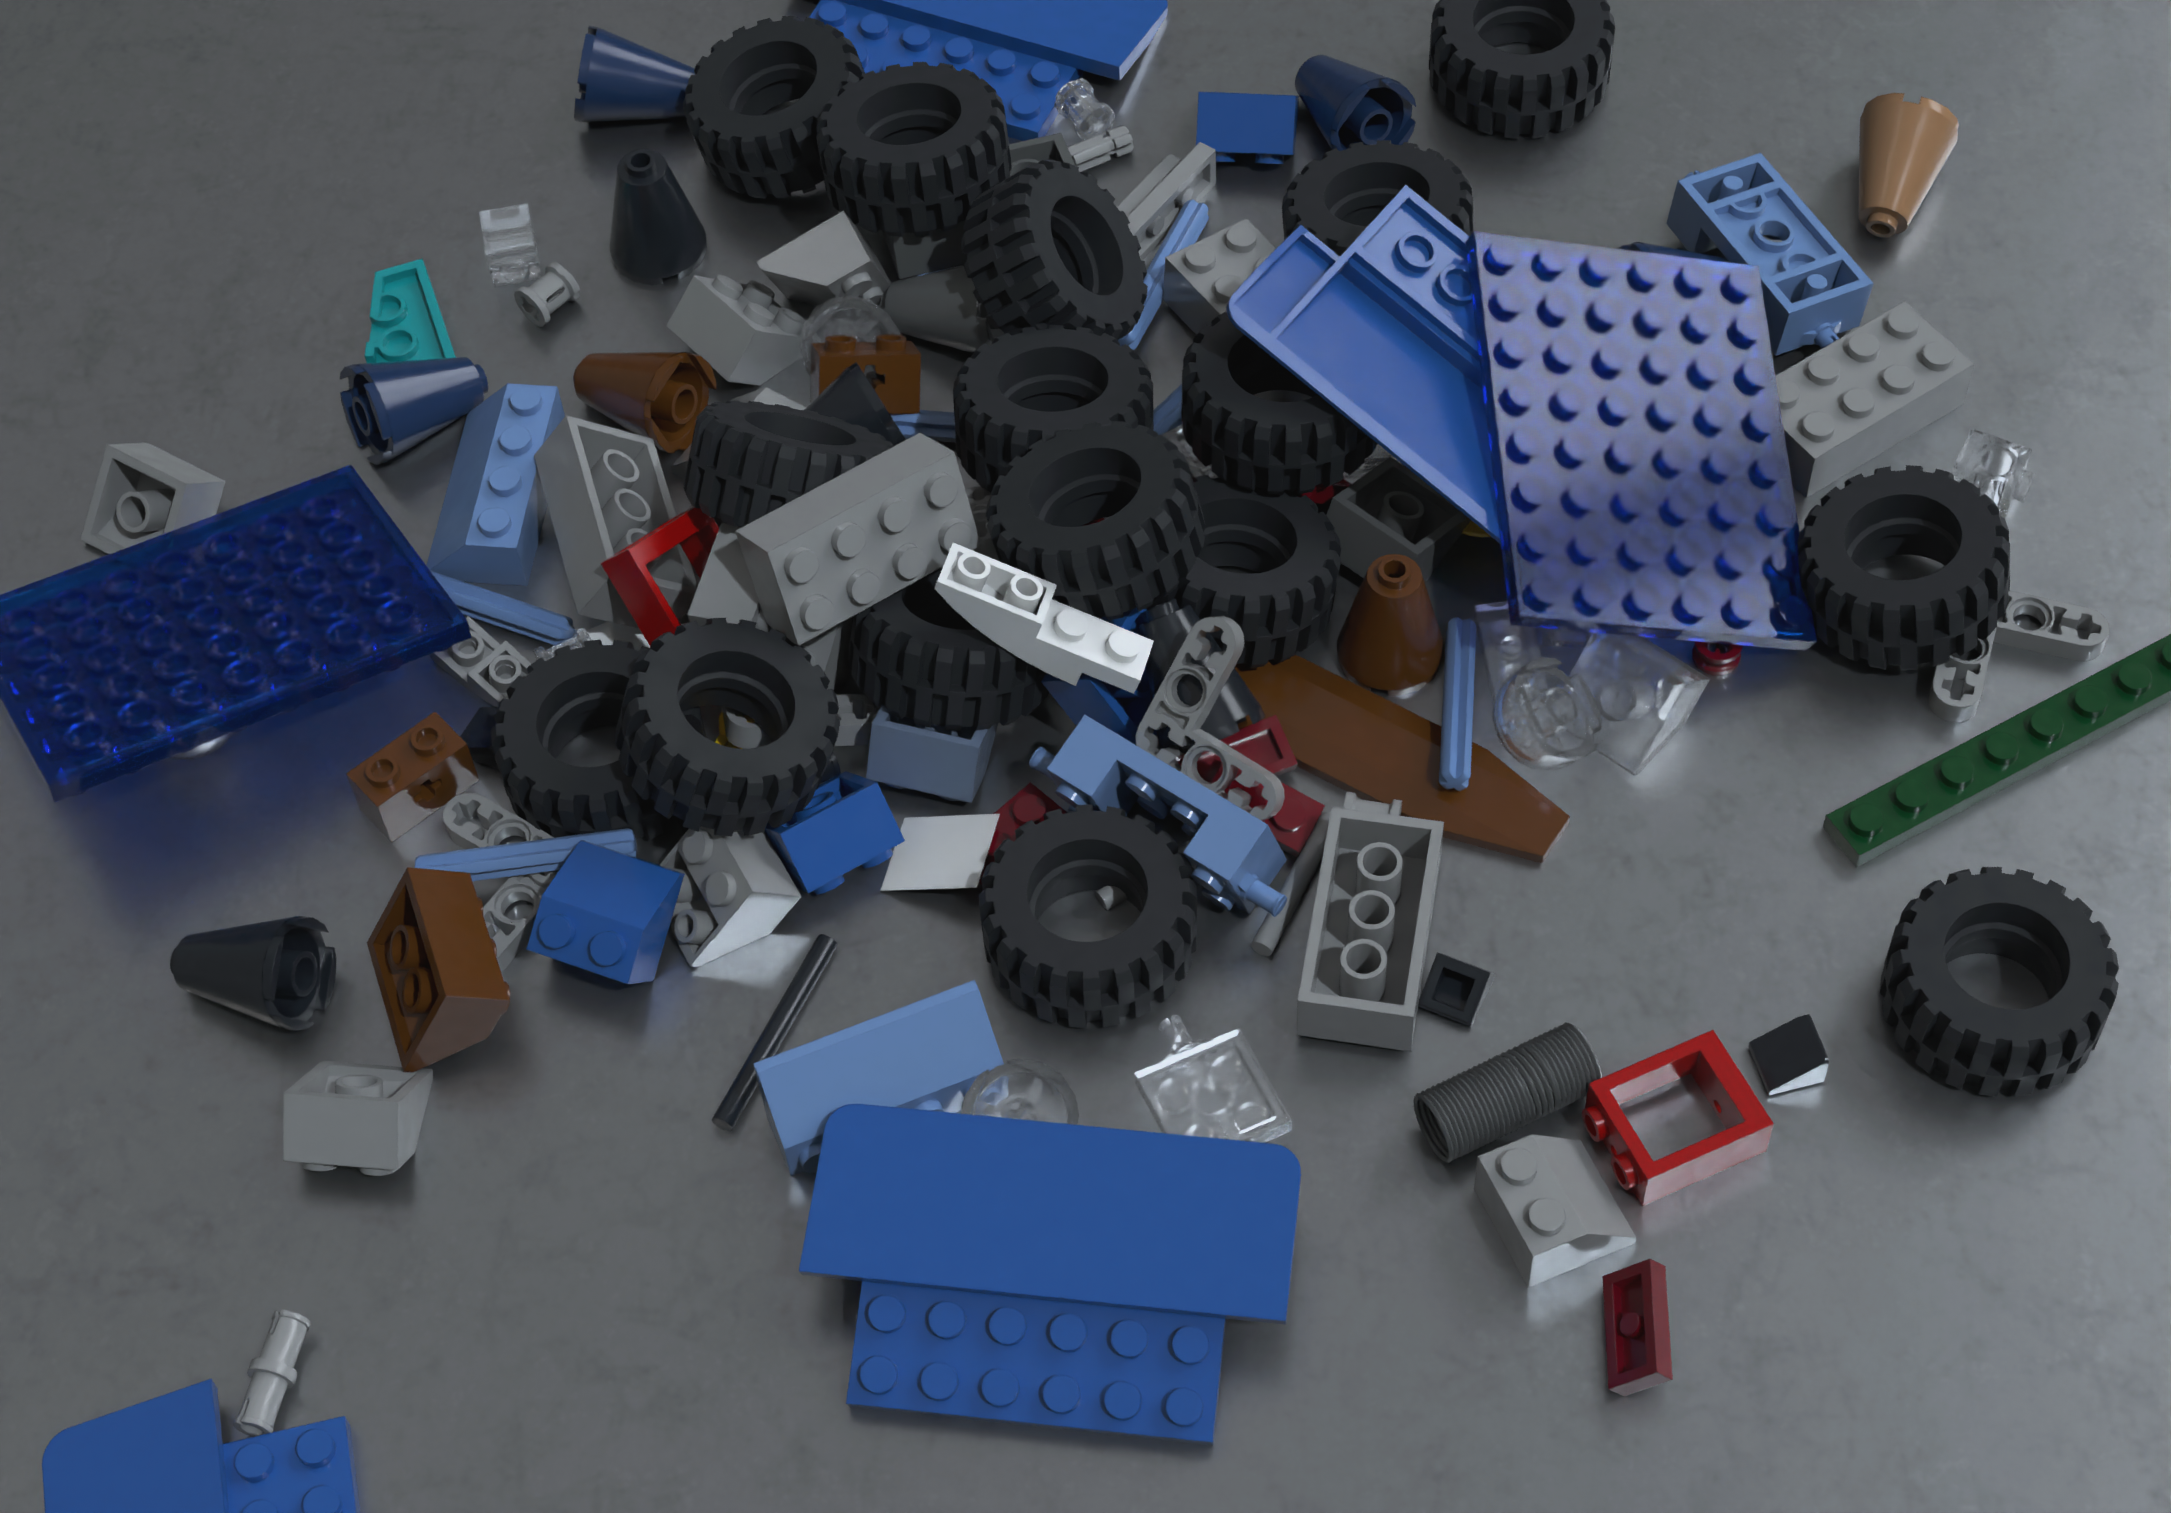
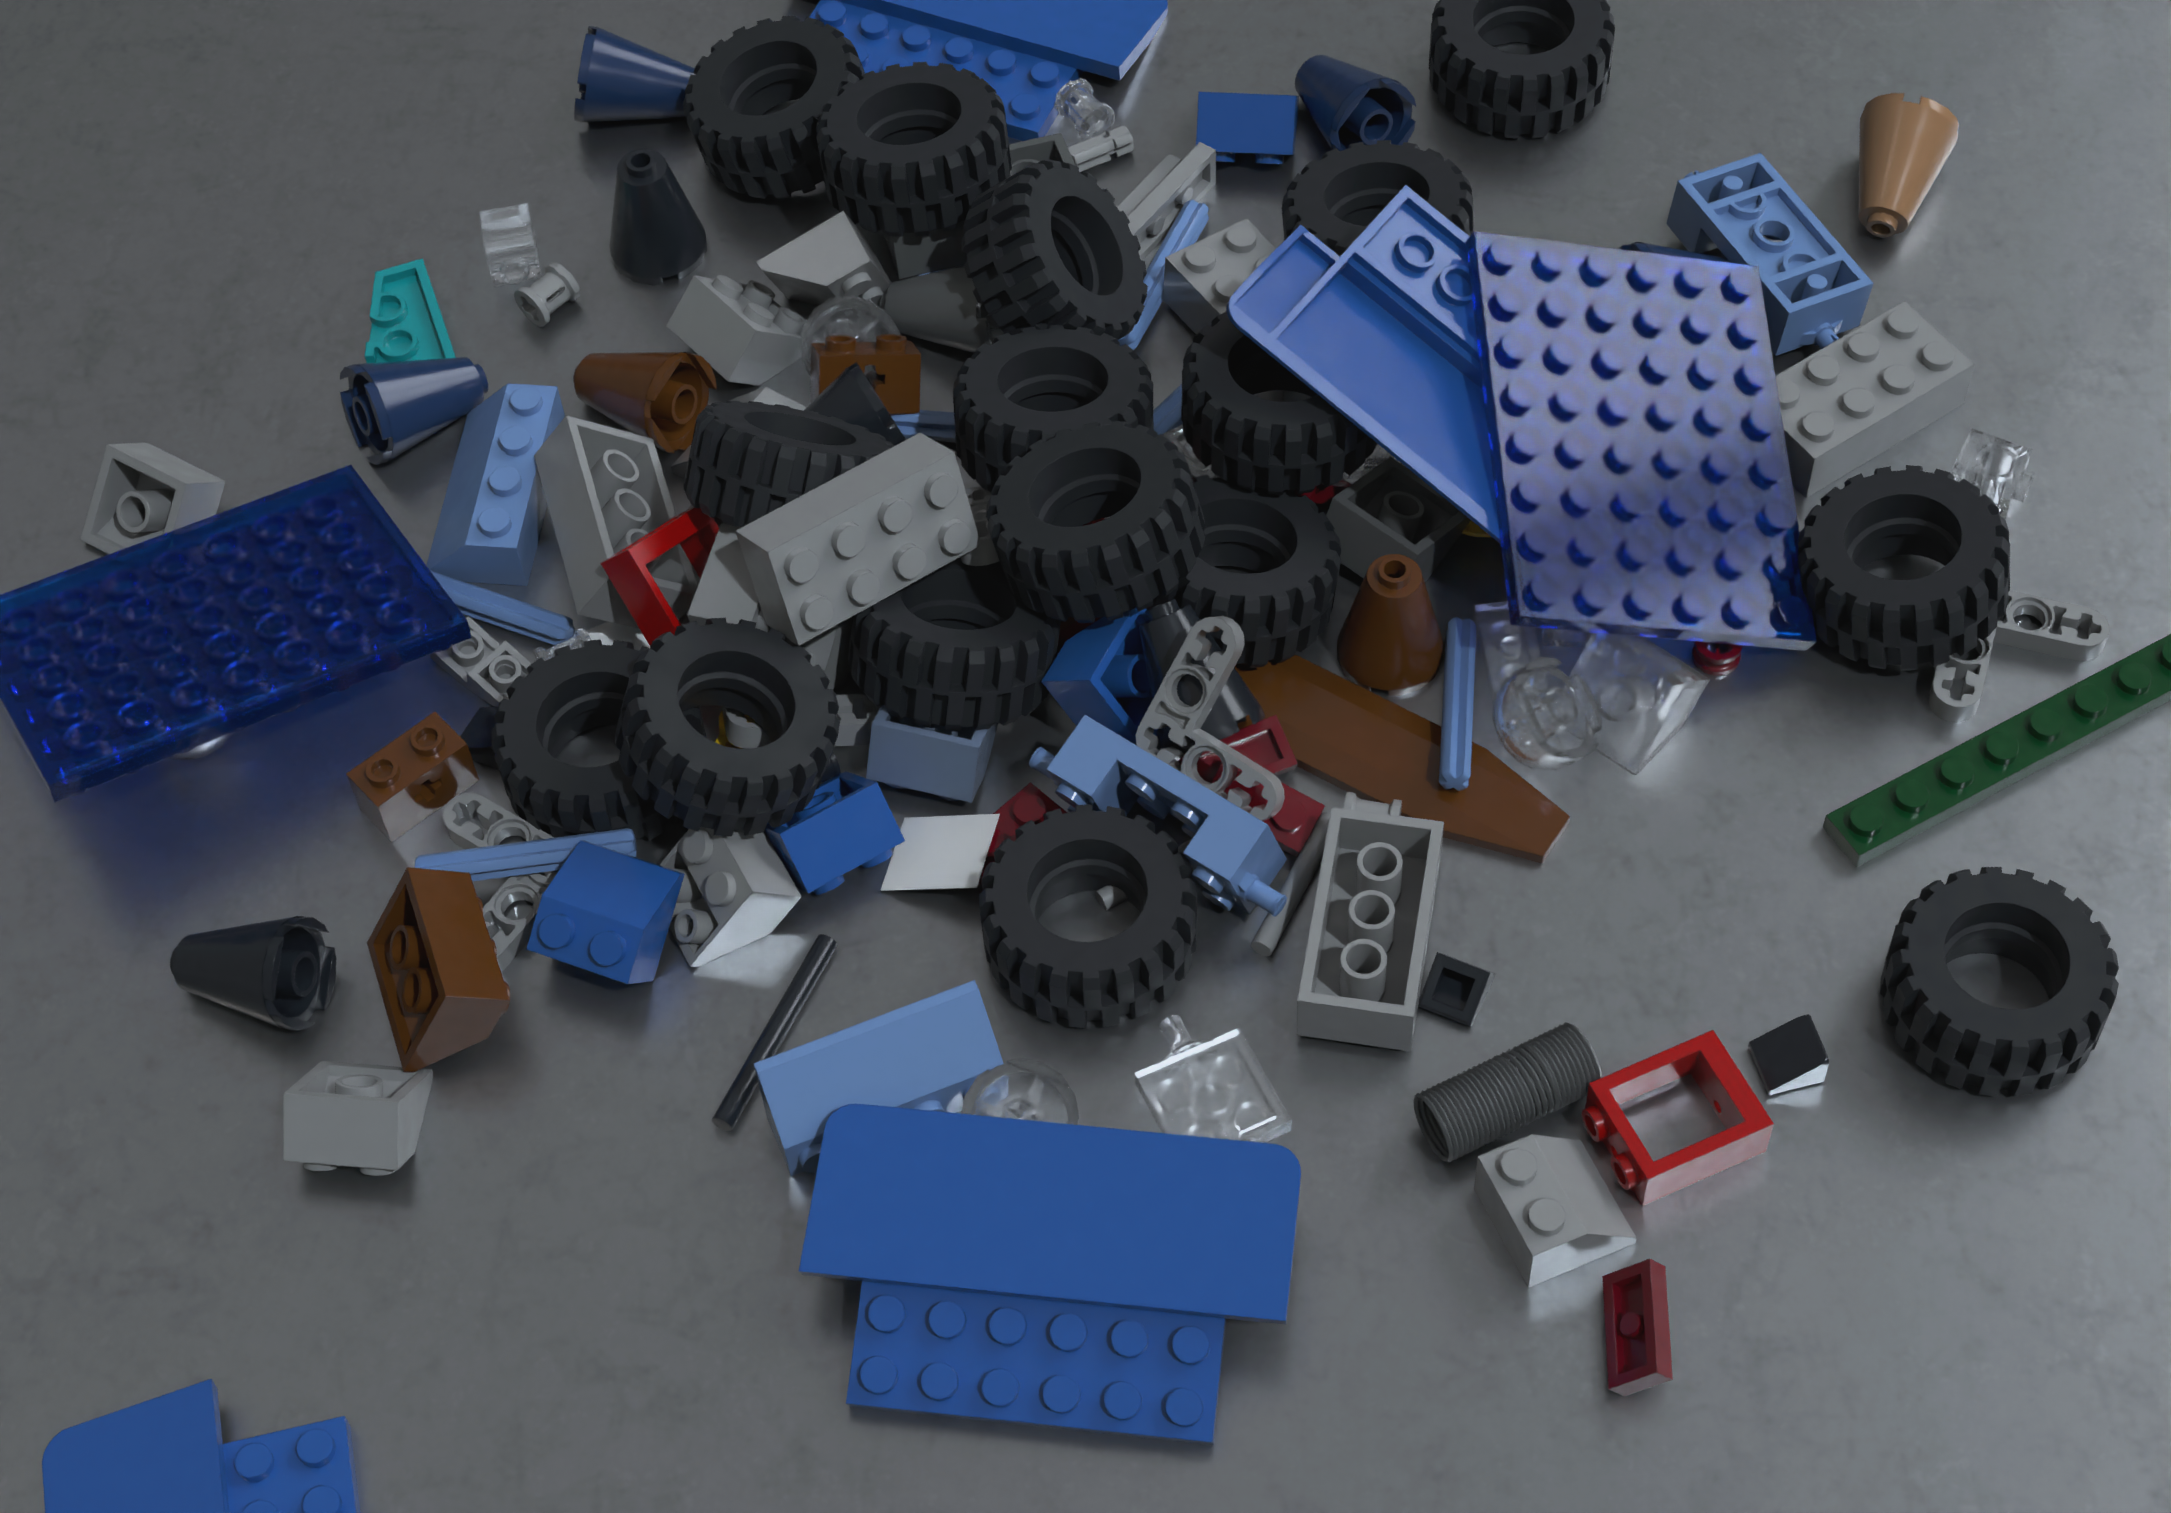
(272, 1373): light grey pin -> none
(1026, 621): white slope -> none

